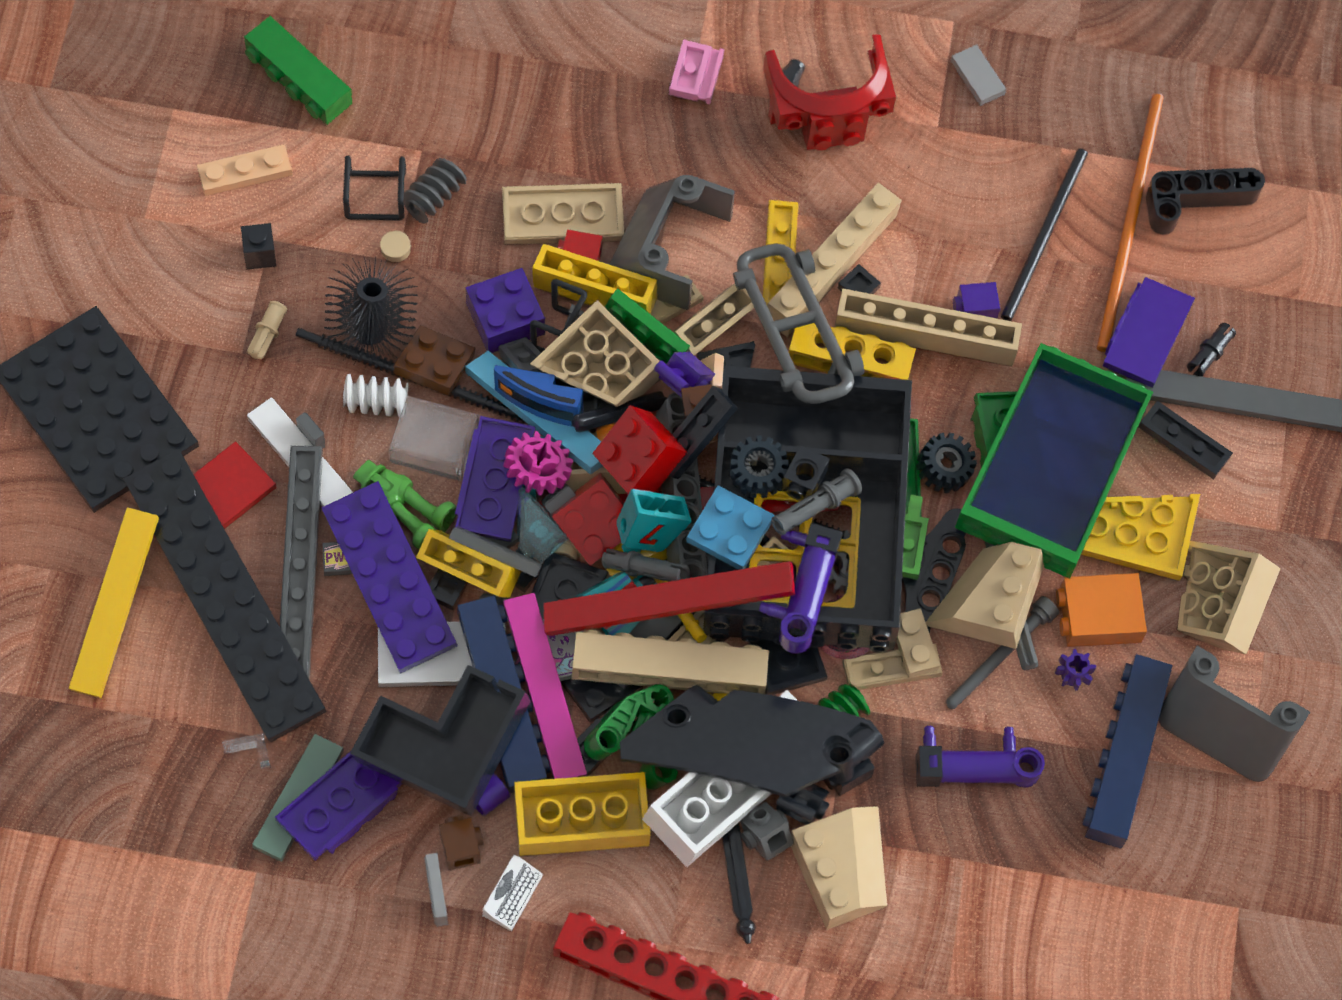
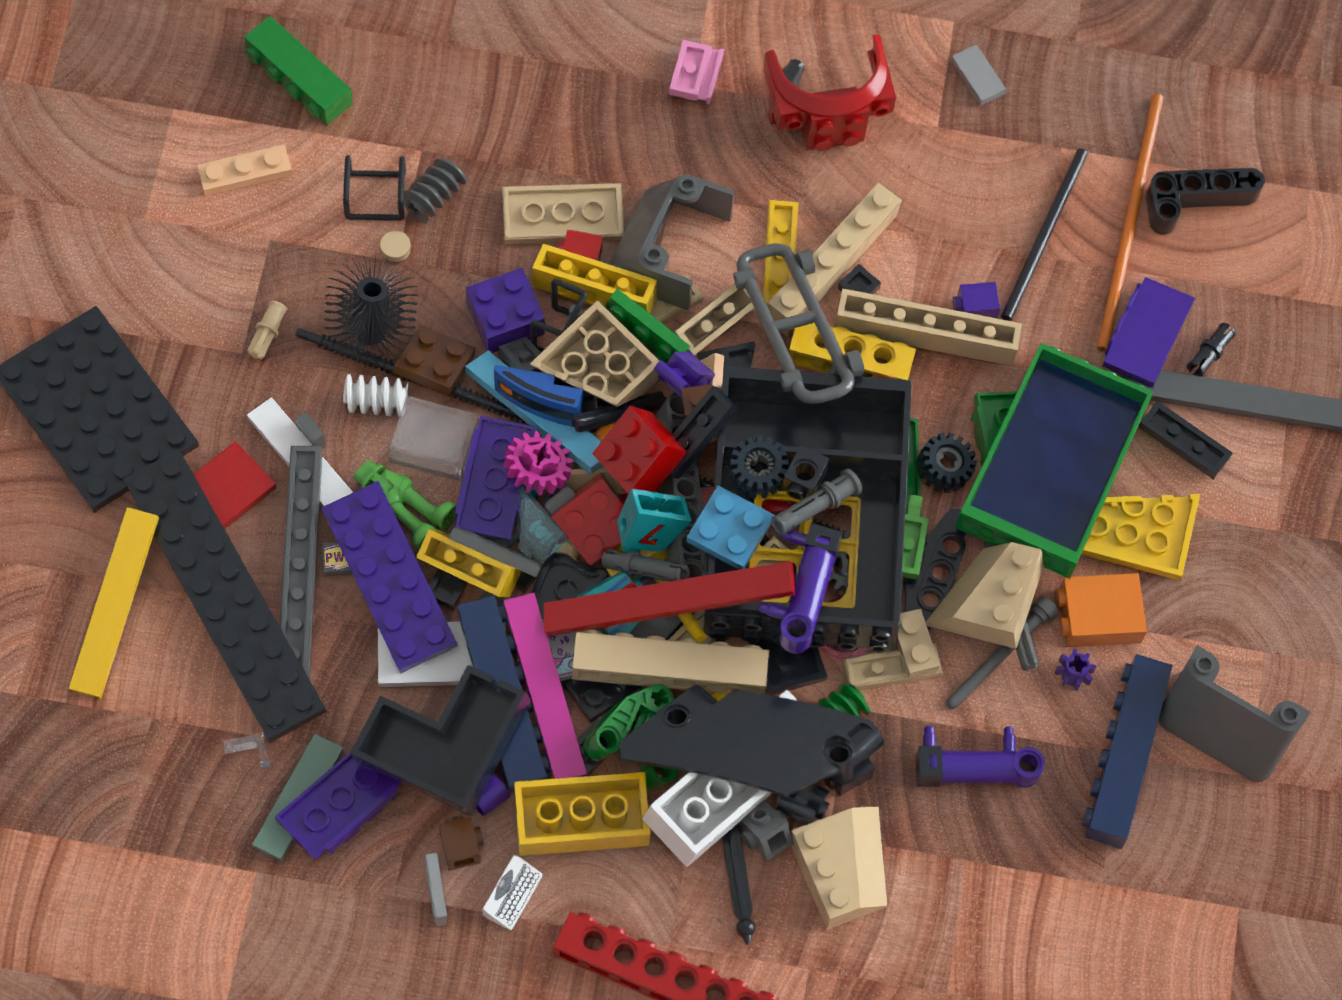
(258, 246): black brick -> none
(1225, 595): tan wedge -> none

